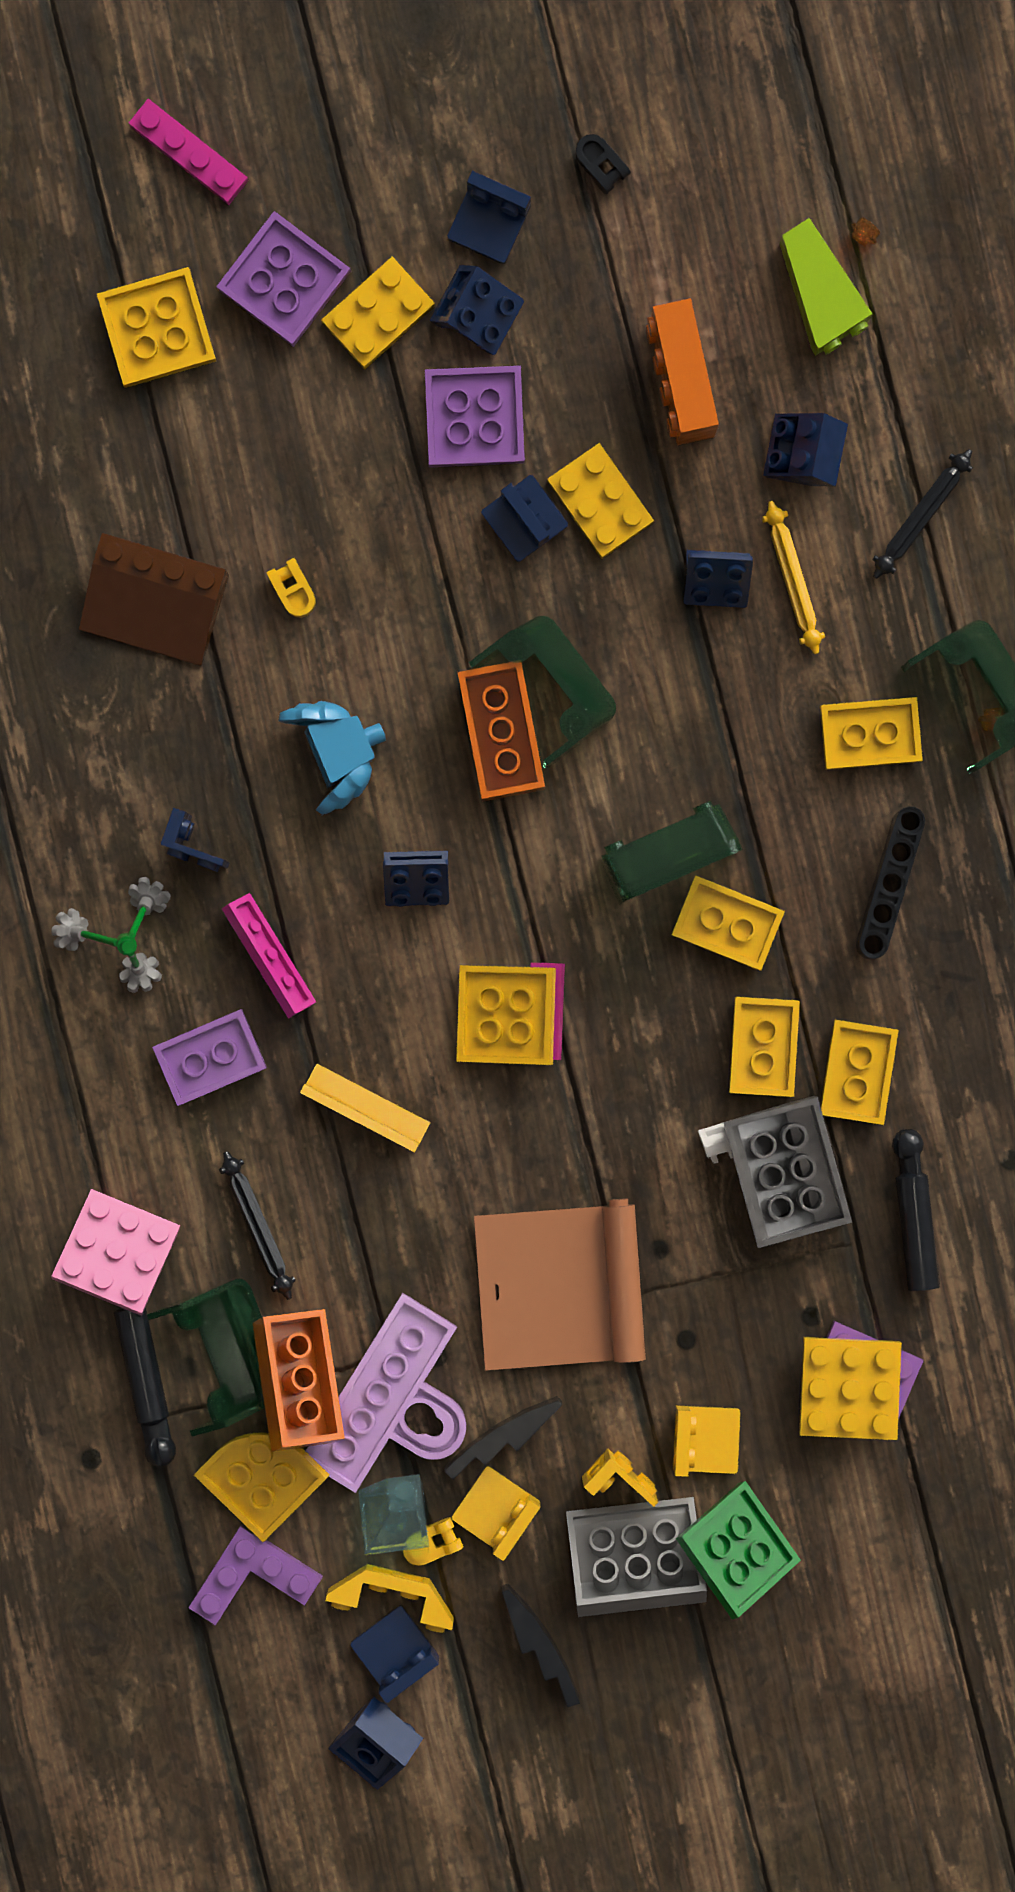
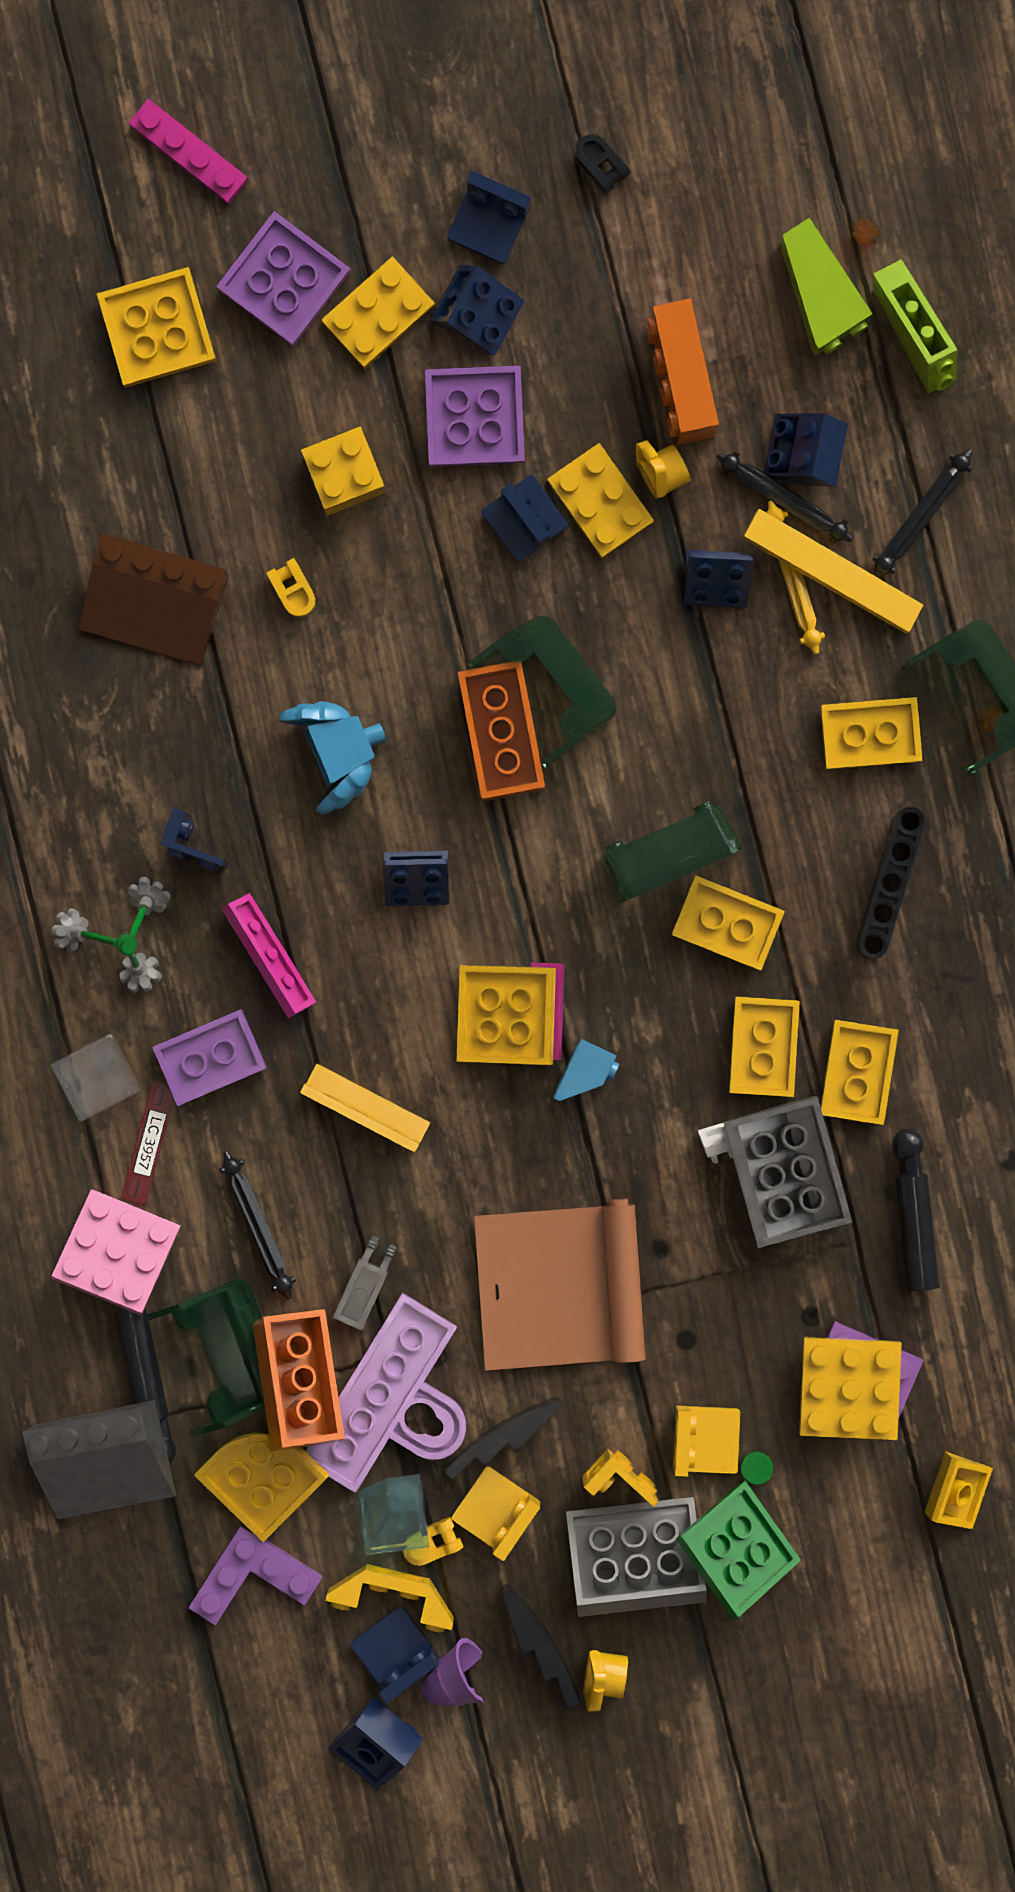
(96, 1078): none -> clear brick
(101, 1460): none -> flat silver slope
(148, 1143): none -> sticker
(343, 471): none -> yellow brick
(363, 1287): none -> dark grey hinge
(446, 1682): none -> medium lavender helmet
(586, 1070): none -> dark azure slope
(604, 1677): none -> yellow piece
(662, 469): none -> yellow piece
(756, 1467): none -> green tile
(784, 497): none -> black wheel
(832, 571): none -> yellow tile
(916, 327): none -> lime slope
(958, 1491): none -> yellow slope

